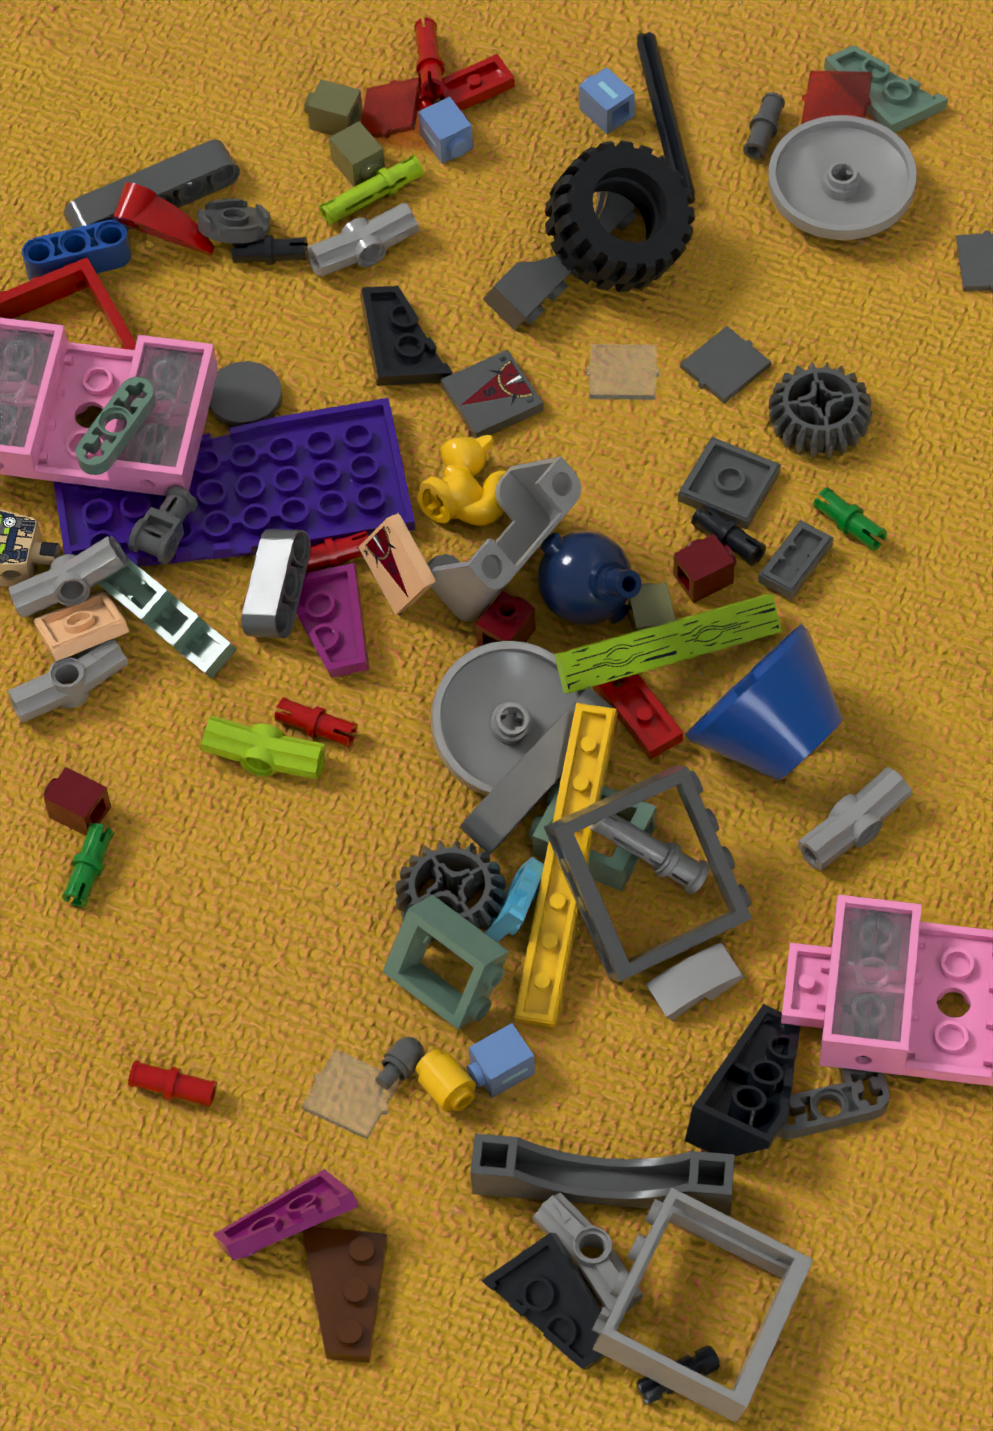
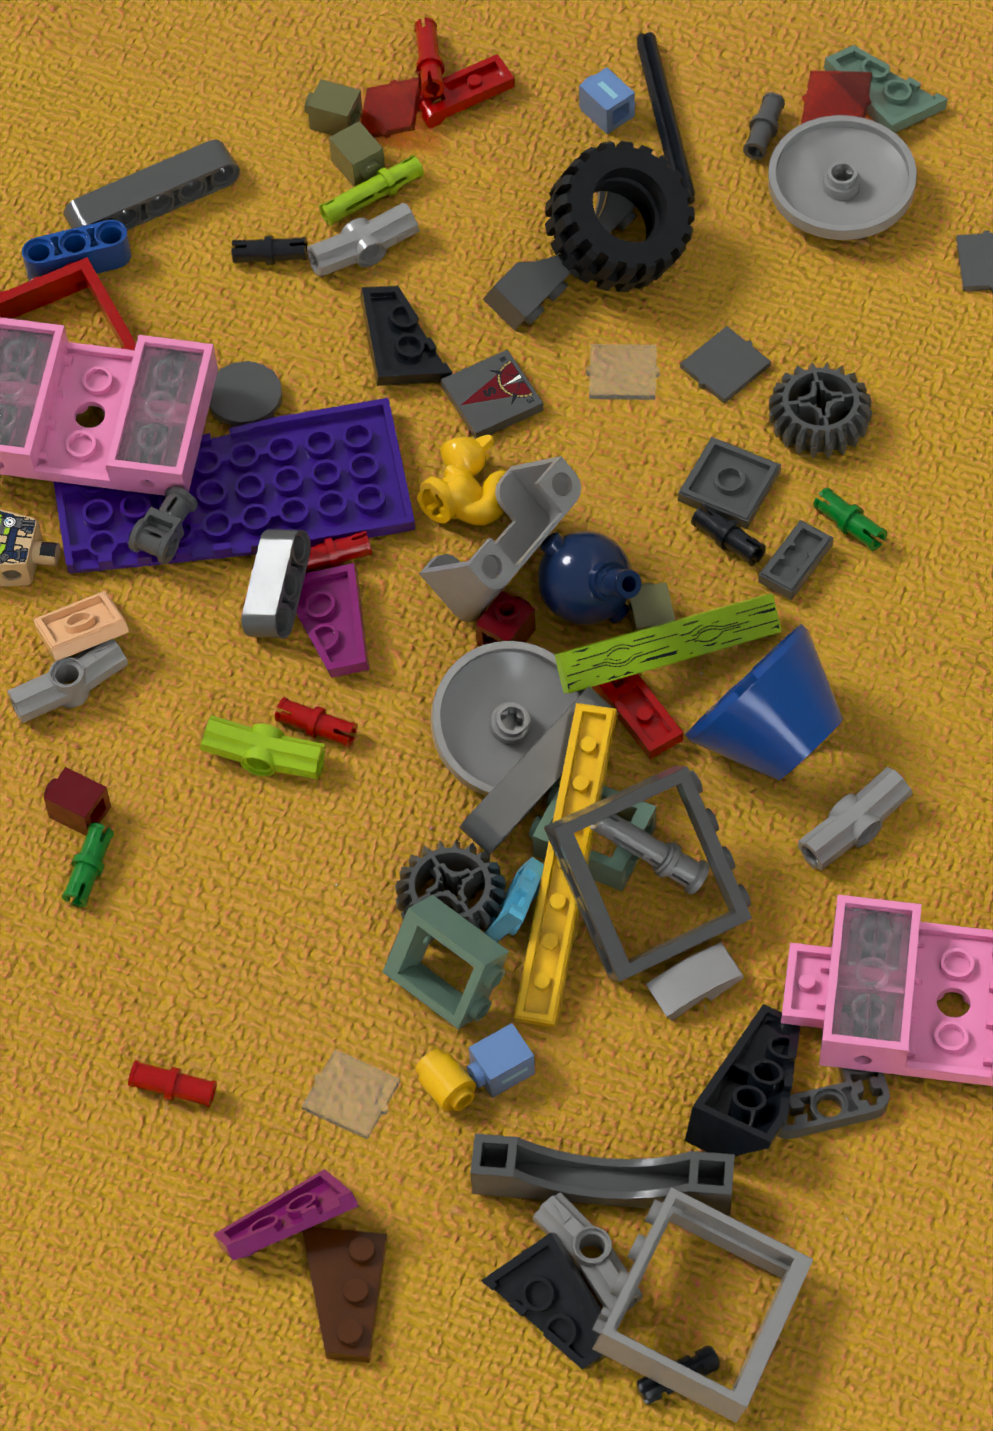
(69, 578): light grey piece -> none
(115, 409): sand green beam -> none
(155, 216): red piece -> none
(169, 618): sand green slope -> none
(233, 221): dark grey tile -> none
(397, 563): light nougat tile -> none
(400, 1061): dark grey cylinder -> none
(445, 130): medium blue brick -> none
(704, 567): dark red brick -> none

